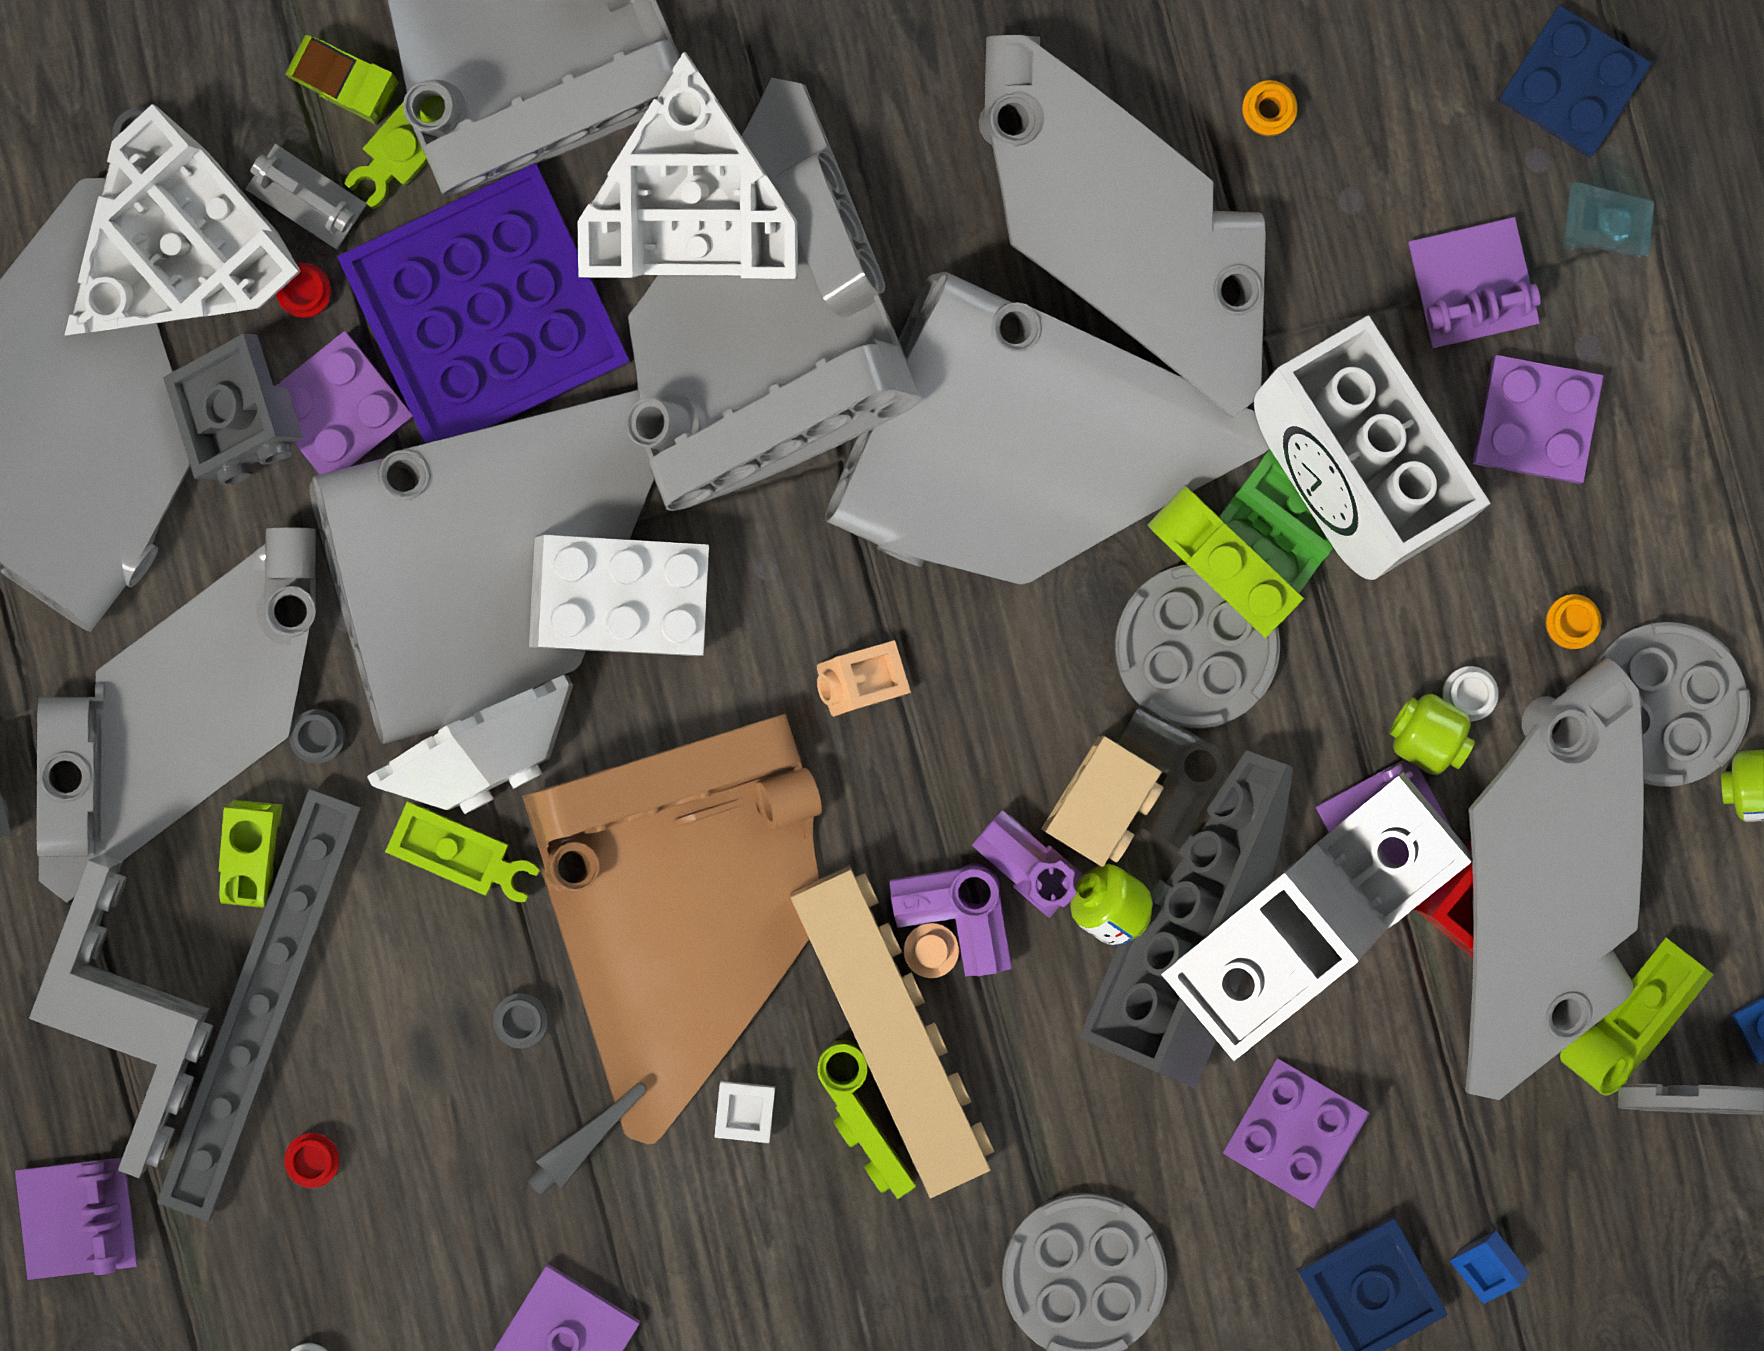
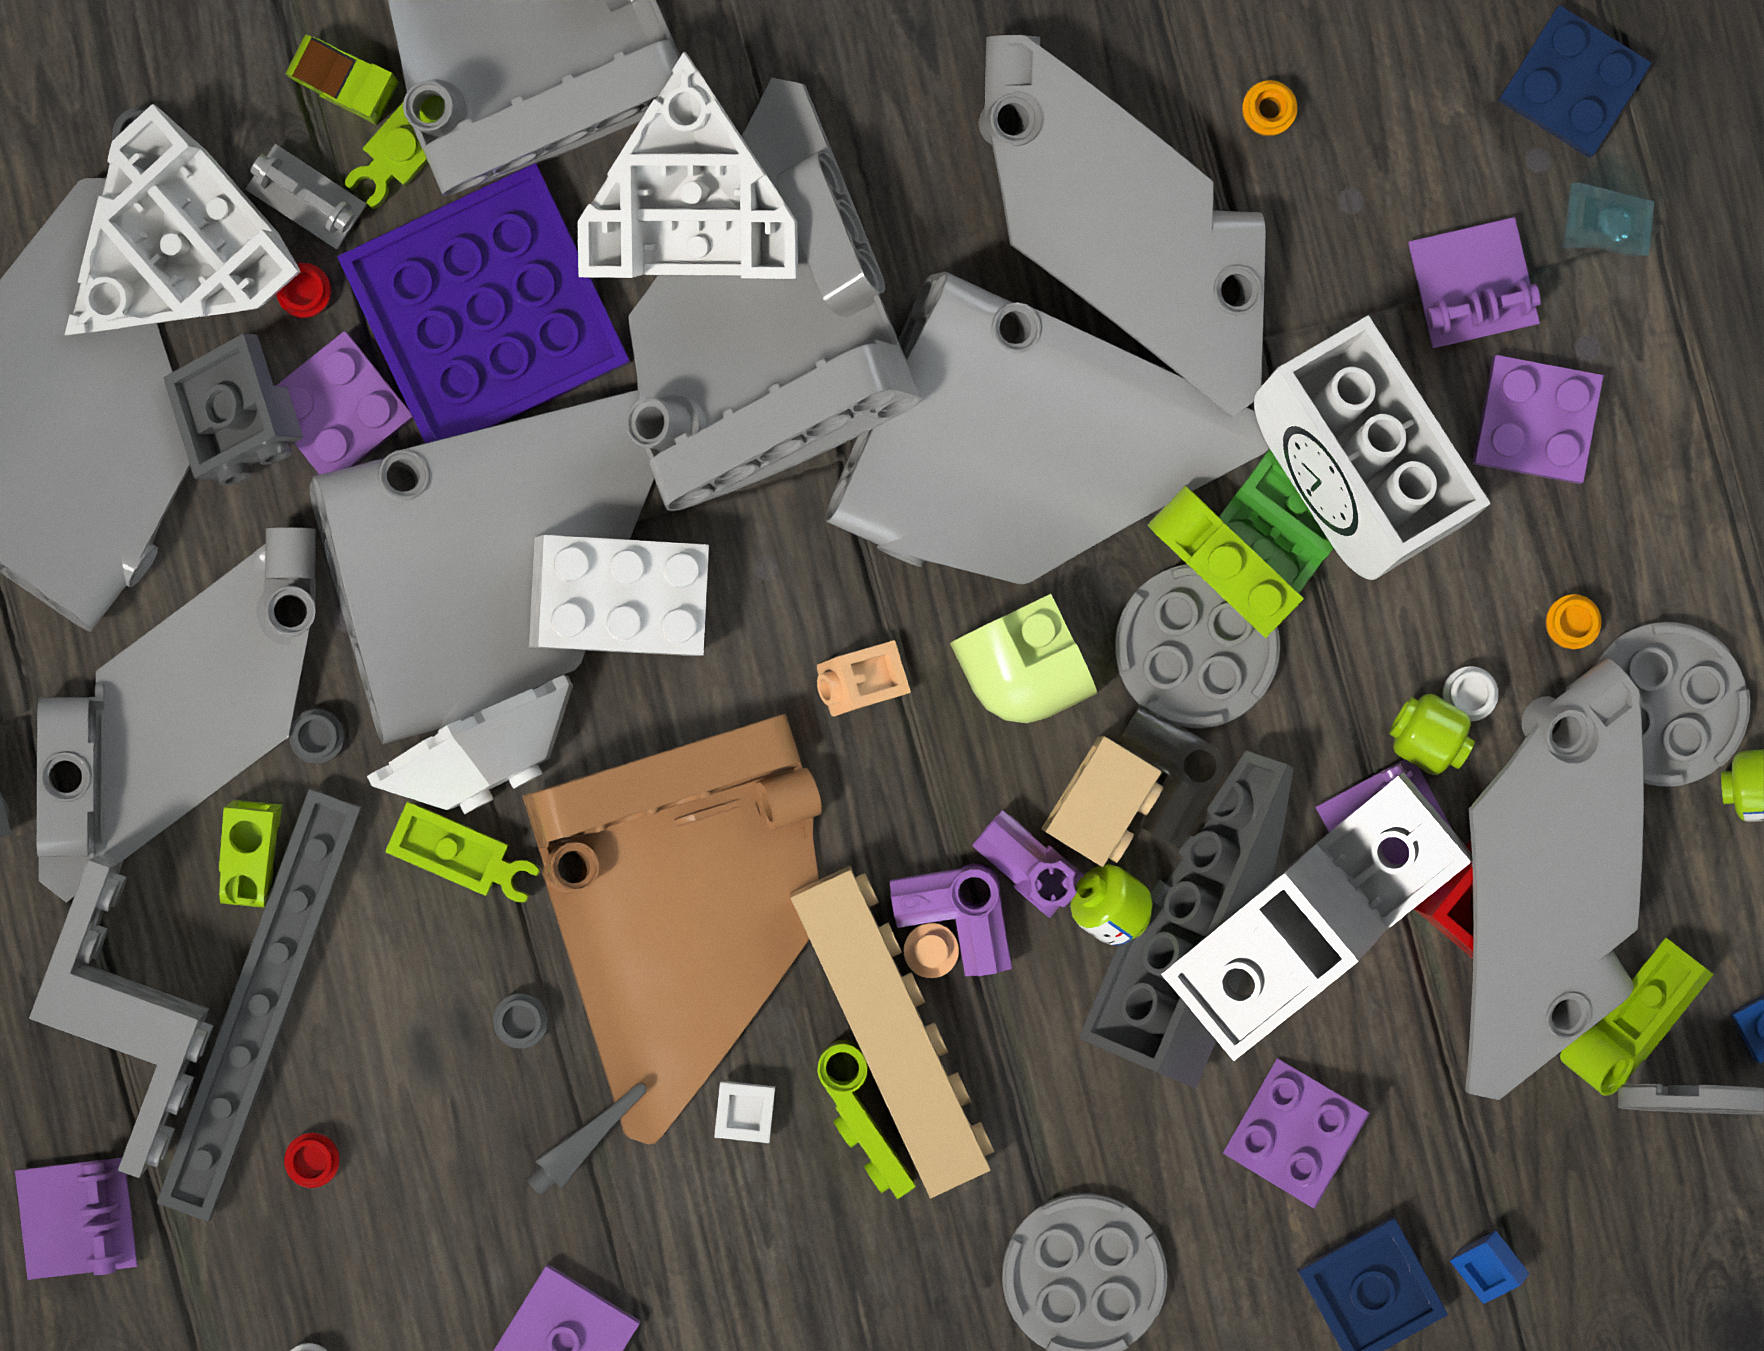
(1025, 664): none -> yellowish green brick

